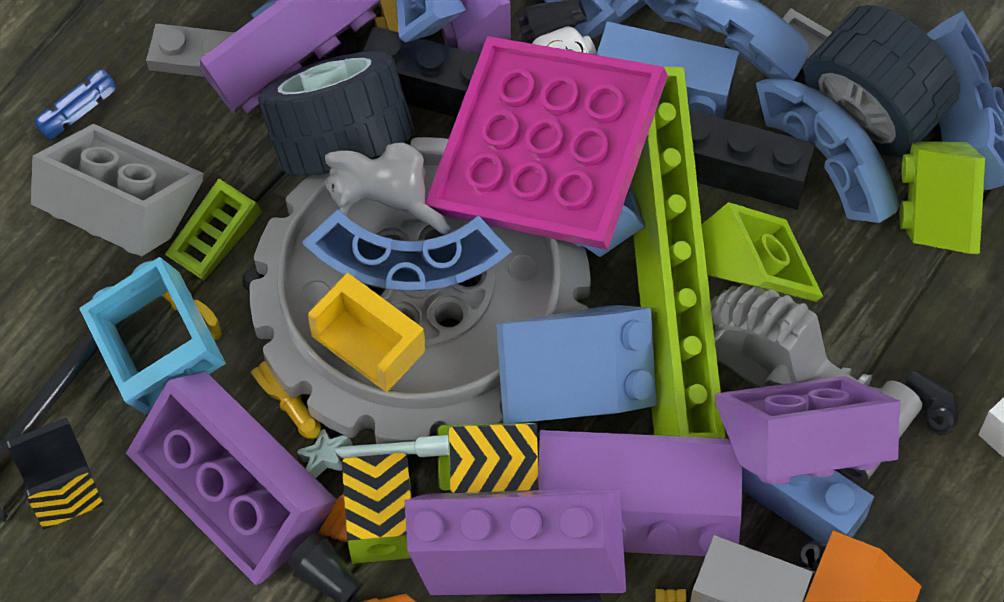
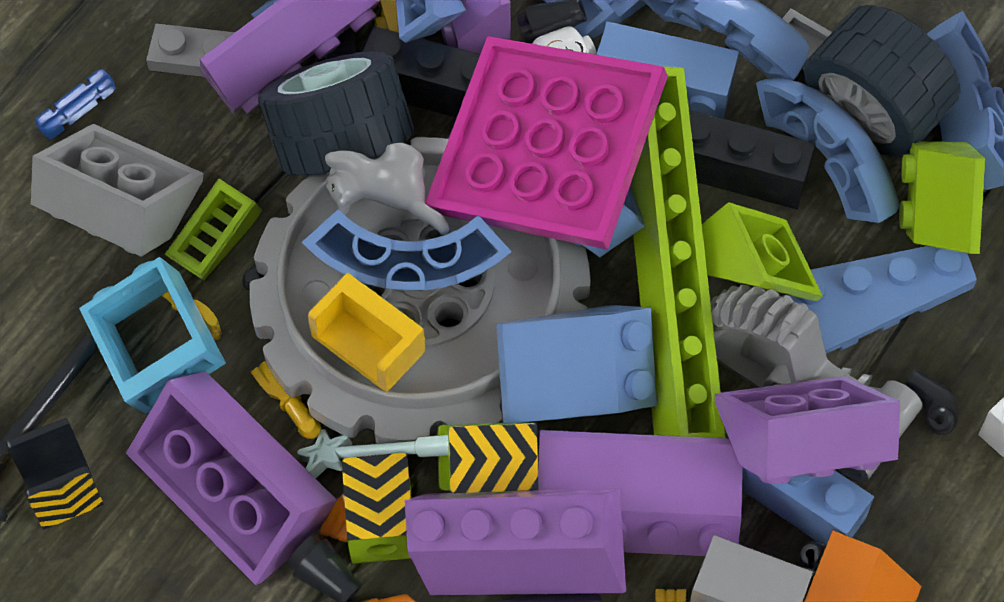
(883, 290): none -> medium blue wing

